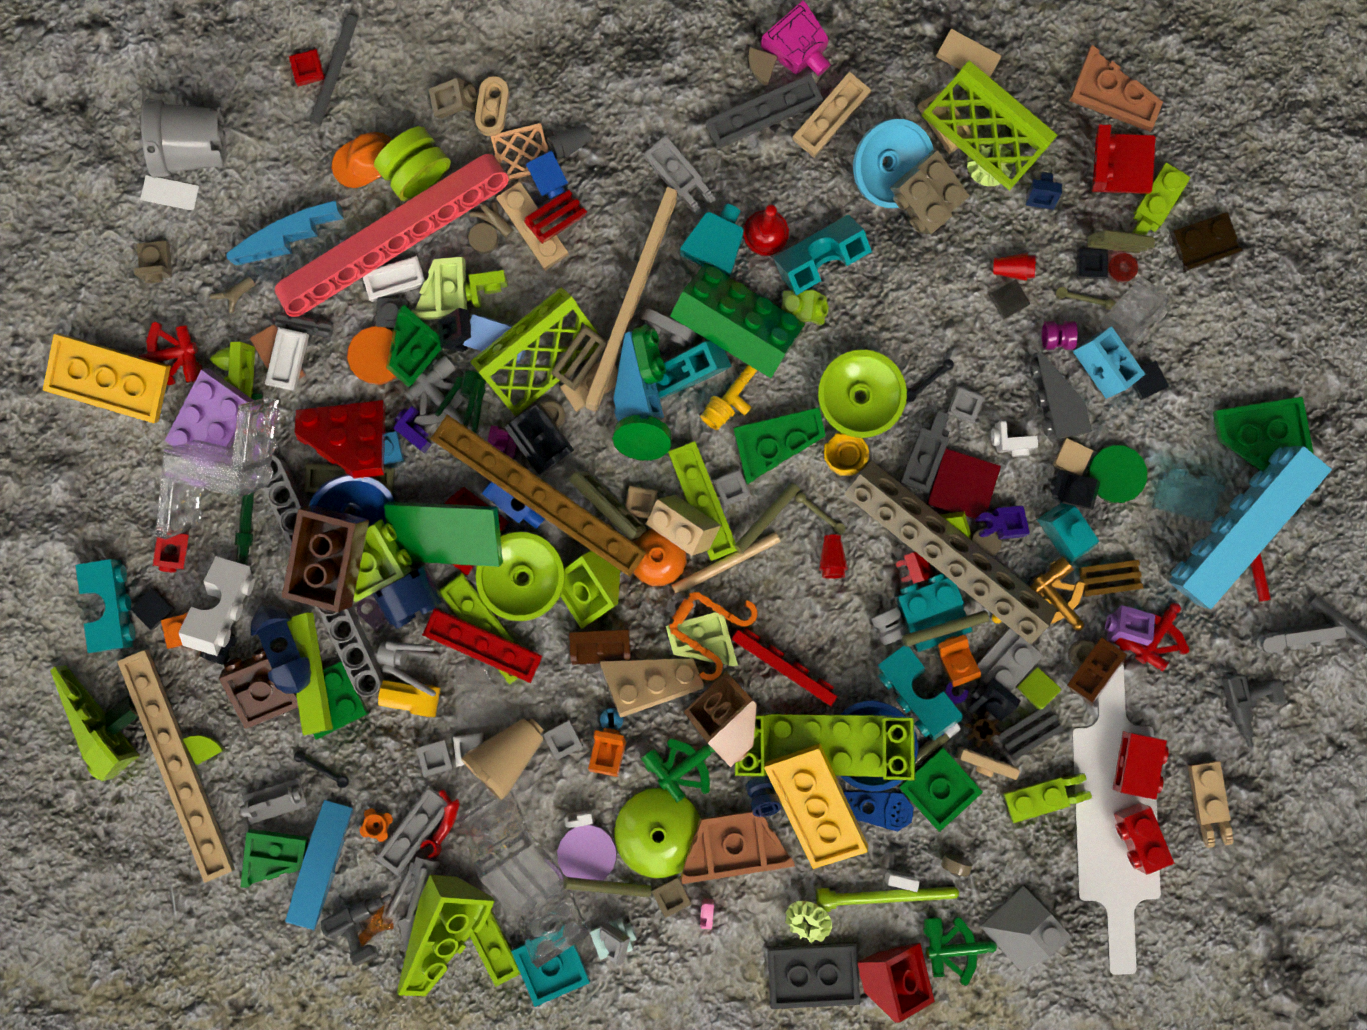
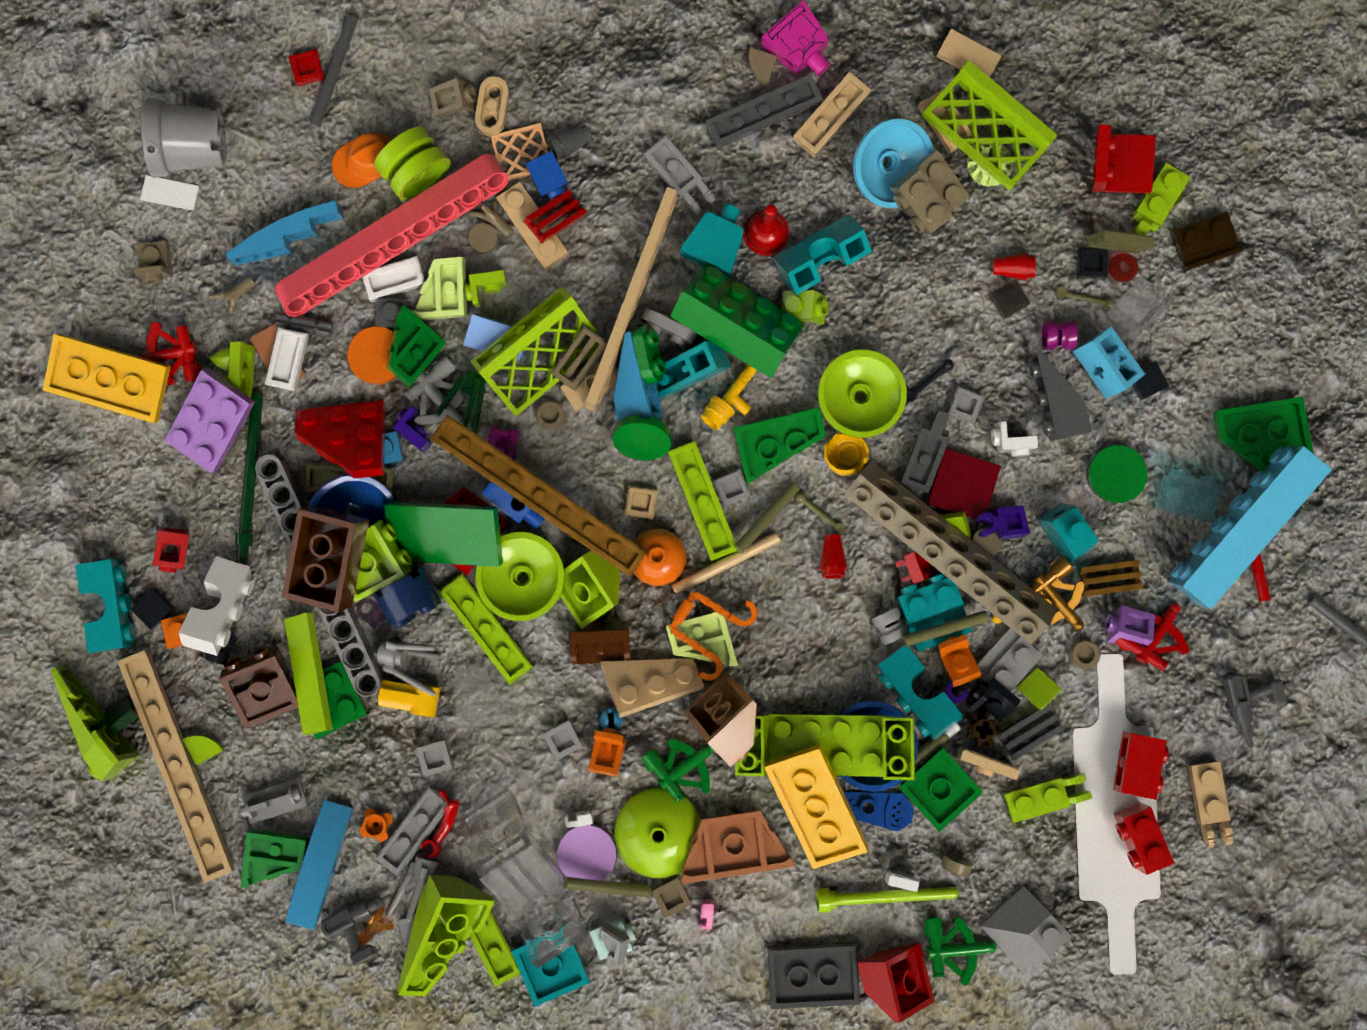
(217, 468): clear bracket -> none
(289, 670): dark blue piece -> none
(342, 781): black hinge -> none
(454, 330): black bracket -> none
(465, 743): white tile -> none
(482, 645): red tile -> none
(504, 756): tan cone -> none
(539, 438): black hinge -> none
(608, 504): olive tile -> none
(683, 524): tan brick -> none
(763, 797): dark blue wheel -> none
(796, 672): red plate -> none
(815, 916): yellowish green gear -> none
(1044, 192): dark blue tile -> none
(1072, 457): tan tile -> none
(1074, 489): black bracket -> none
(1097, 671): reddish brown hinge -> none
(1113, 93): nougat wing -> none
(1298, 637): light grey hinge -> none

